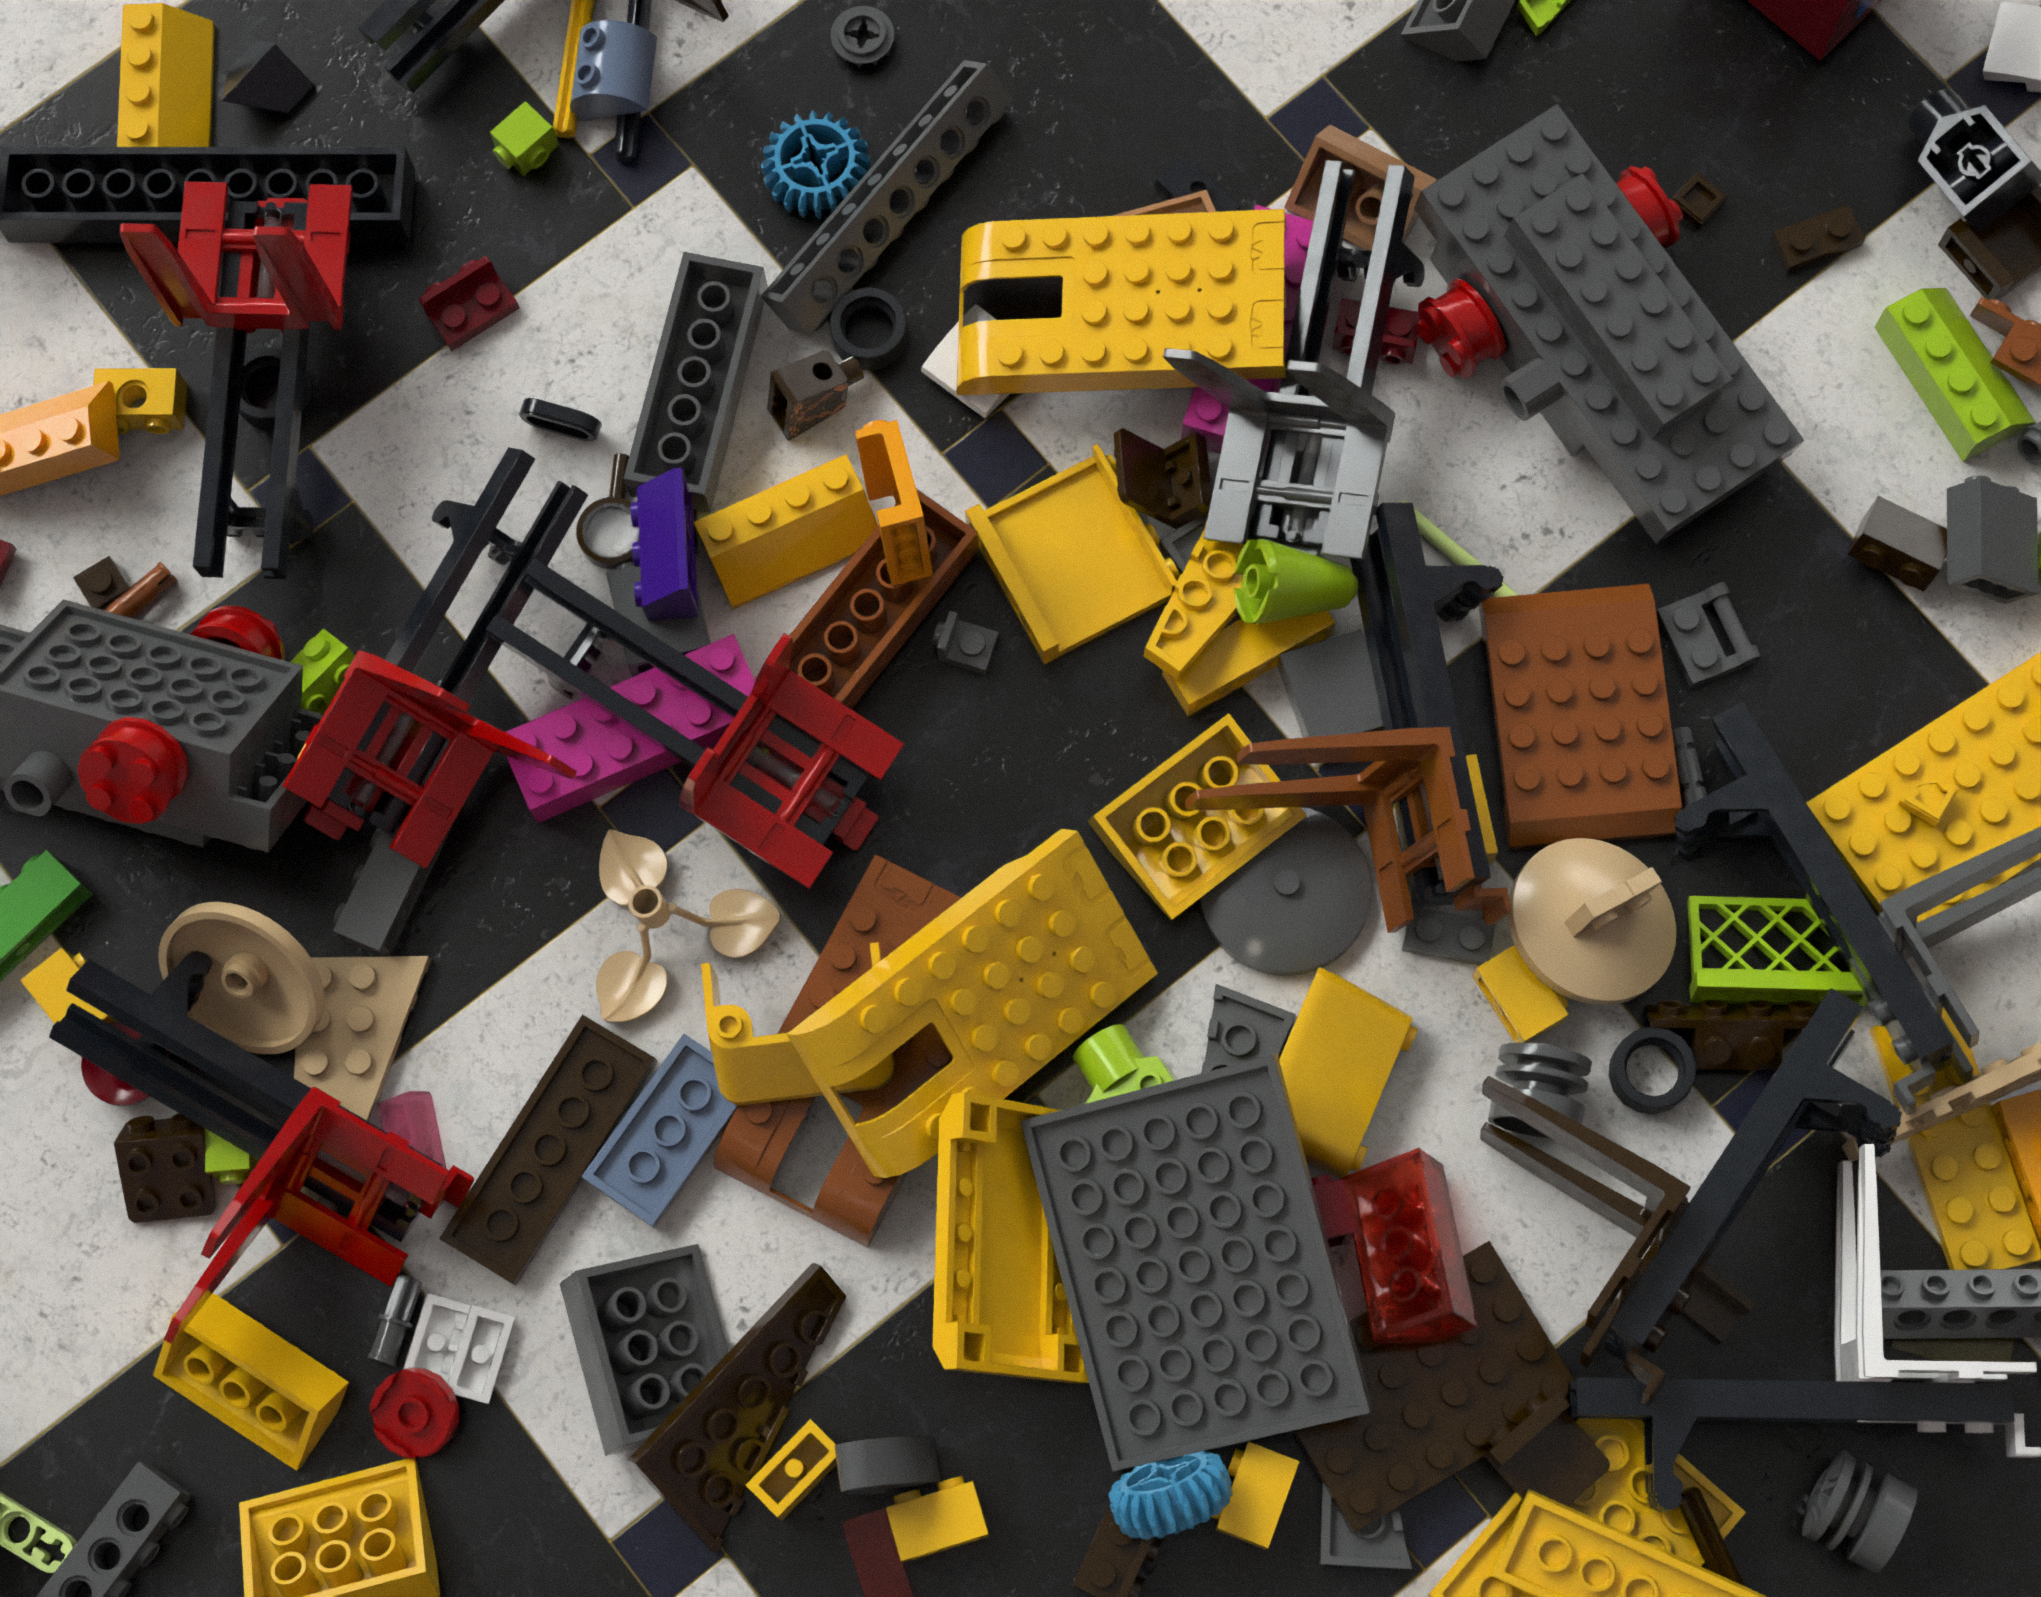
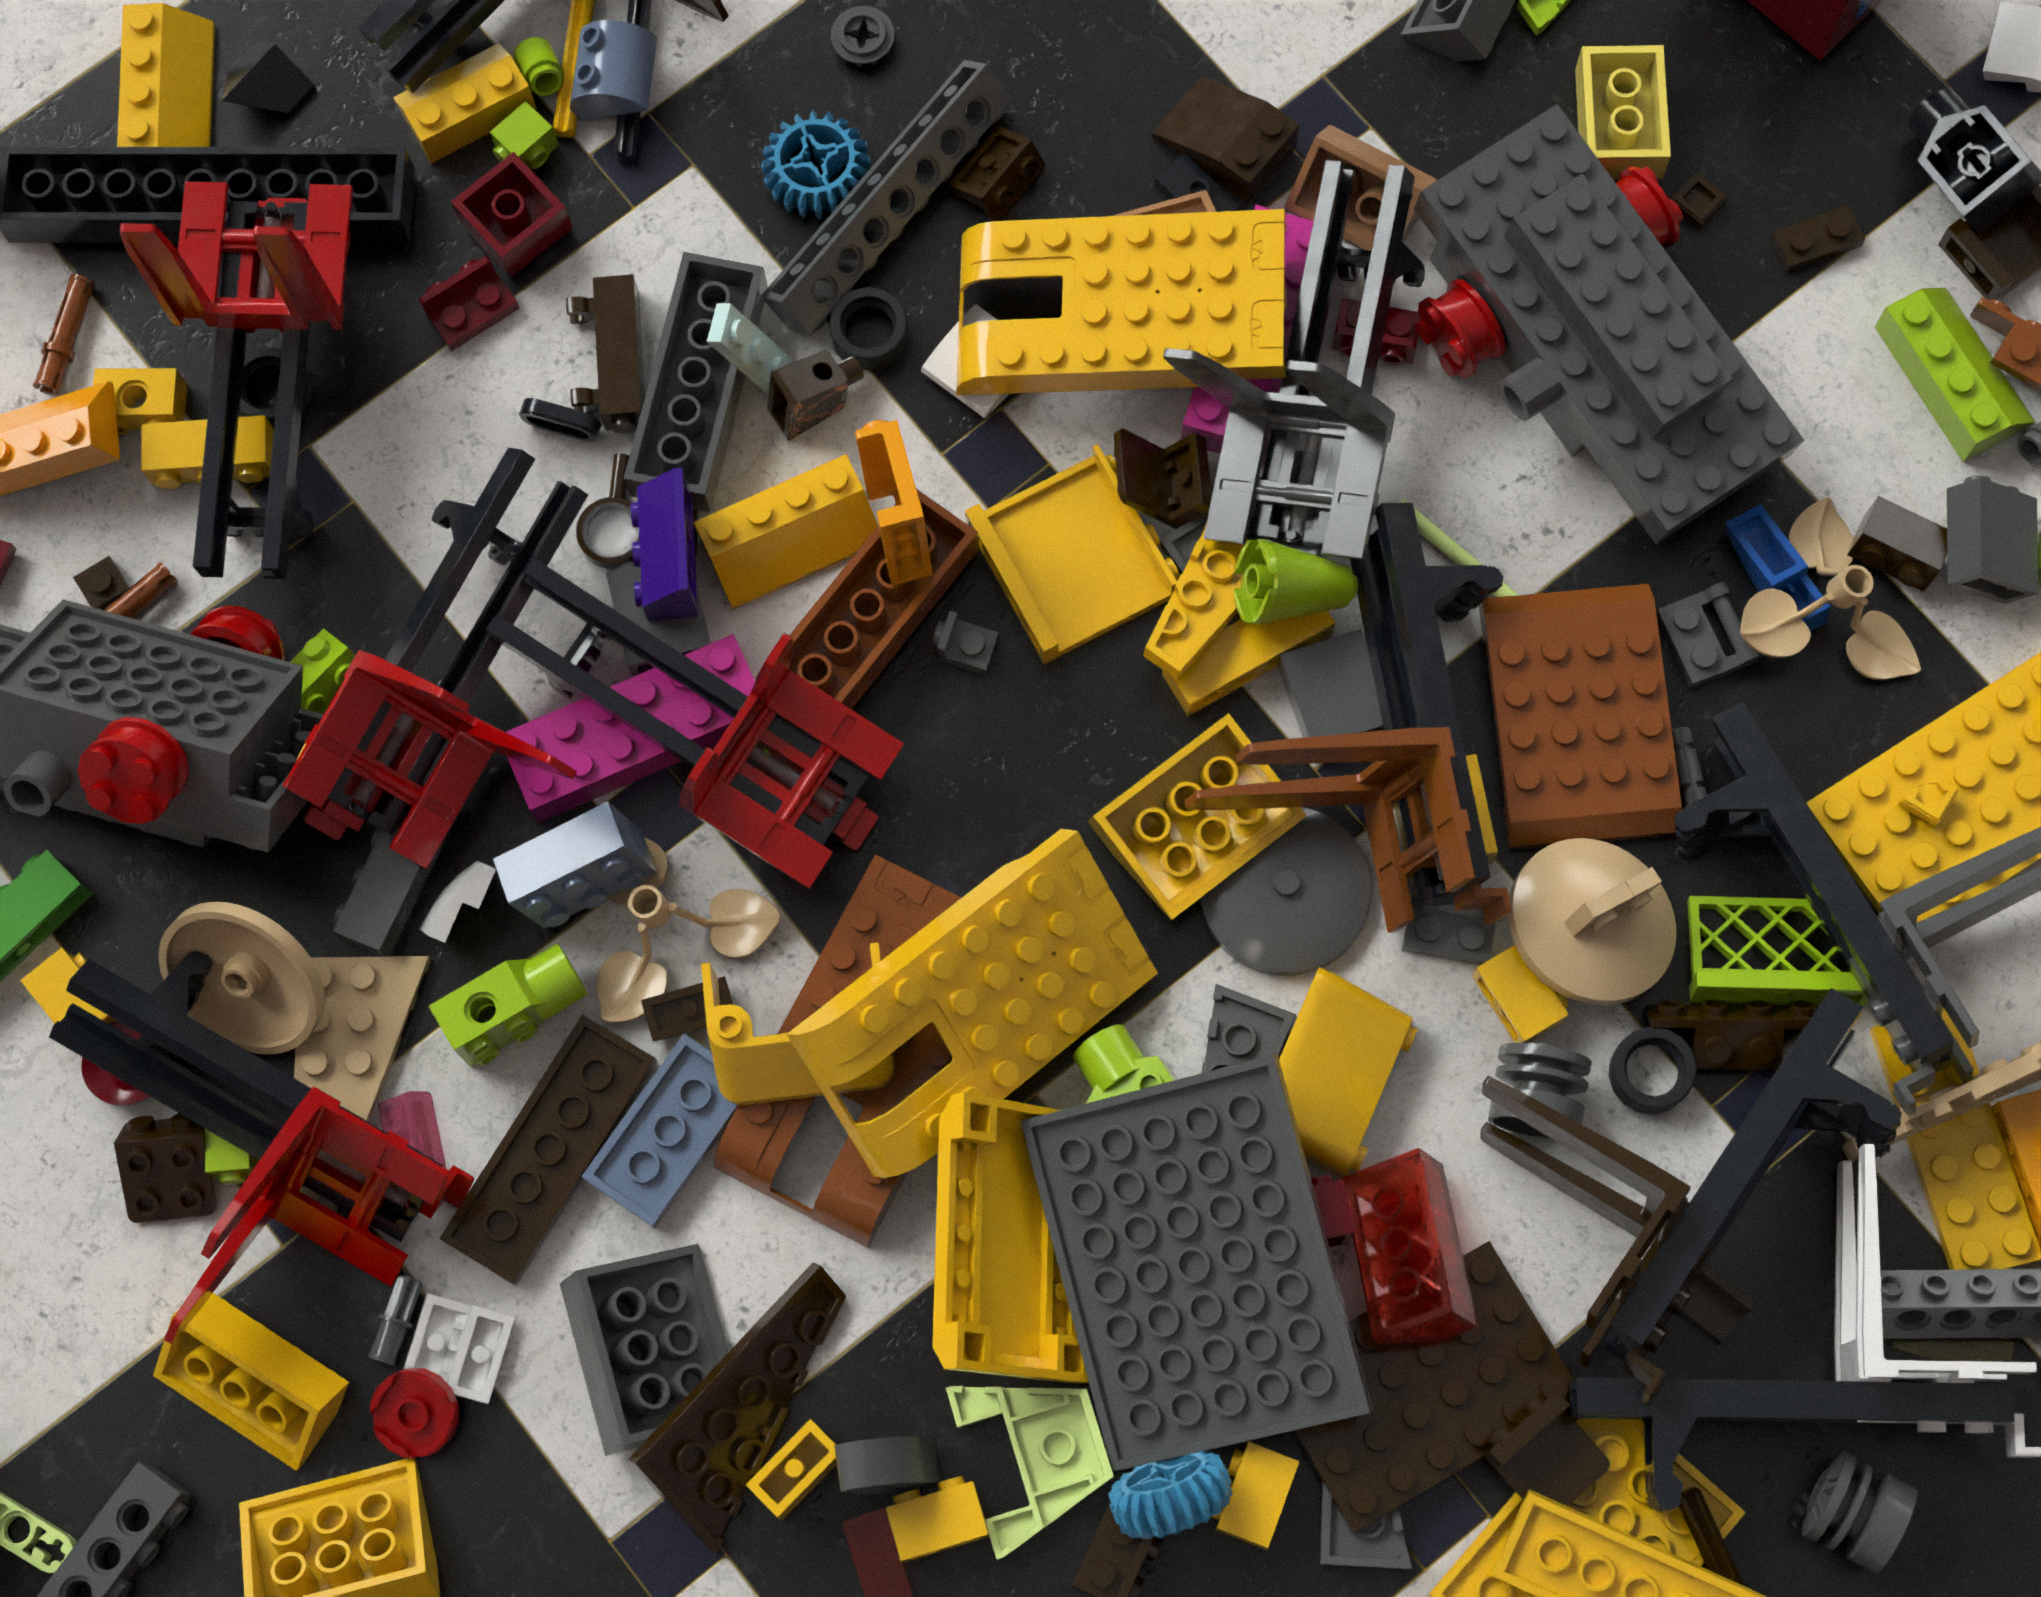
(60, 346): none -> dark orange pin
(175, 451): none -> yellow brick
(464, 102): none -> yellow slope
(466, 888): none -> white slope
(512, 214): none -> dark red brick
(520, 995): none -> lime brick
(539, 65): none -> lime brick
(575, 866): none -> sand blue brick
(617, 349): none -> dark brown brick
(680, 1010): none -> dark brown plate
(745, 345): none -> light aqua plate
(998, 172): none -> dark brown bracket
(1054, 1449): none -> yellowish green wing
(1229, 136): none -> dark brown slope
(1624, 106): none -> light yellow brick
(1774, 561): none -> blue slope
(1777, 629): none -> tan plant

